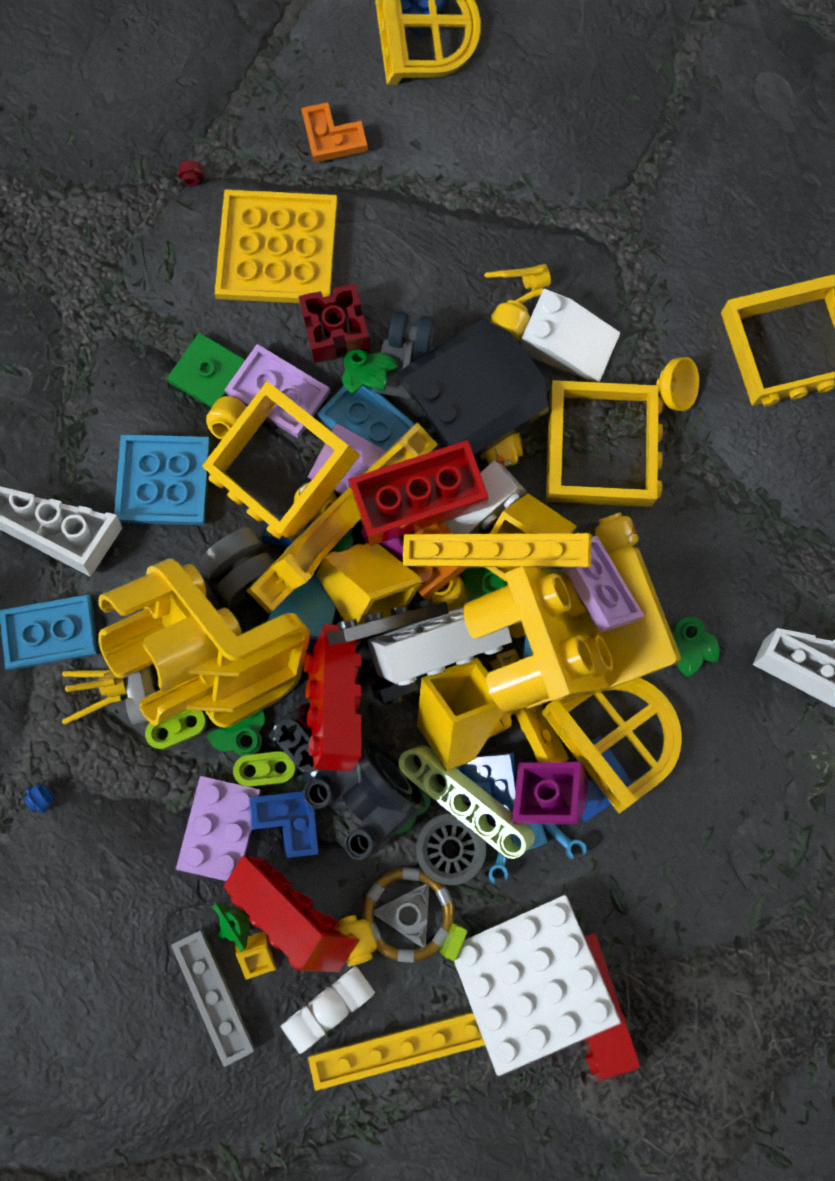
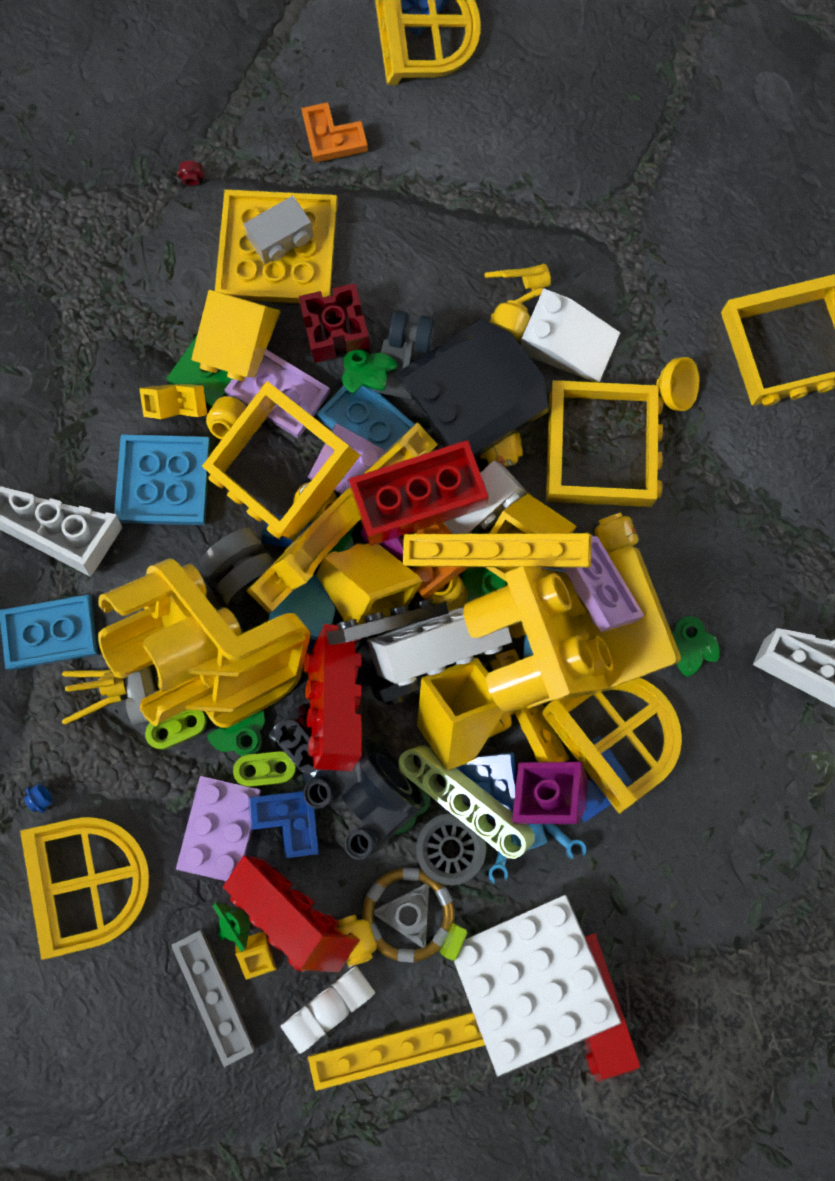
(43, 890): none -> yellow window
(173, 400): none -> yellow slope
(233, 335): none -> yellow slope
(279, 230): none -> light grey brick

